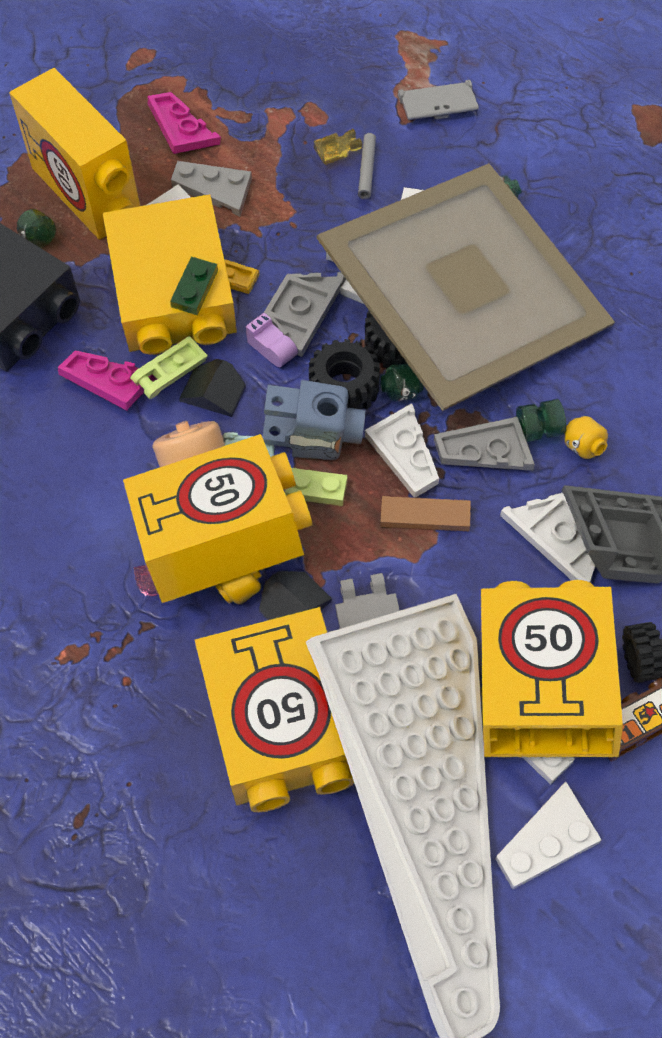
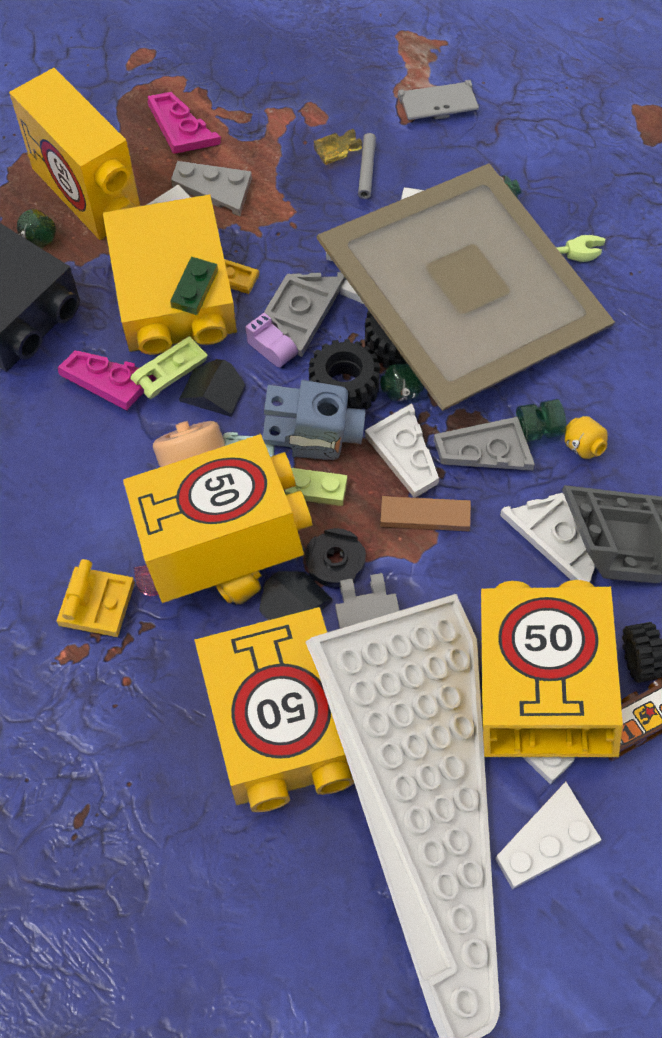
(95, 600): none -> yellow plate
(326, 545): none -> black plate
(579, 248): none -> yellowish green hand

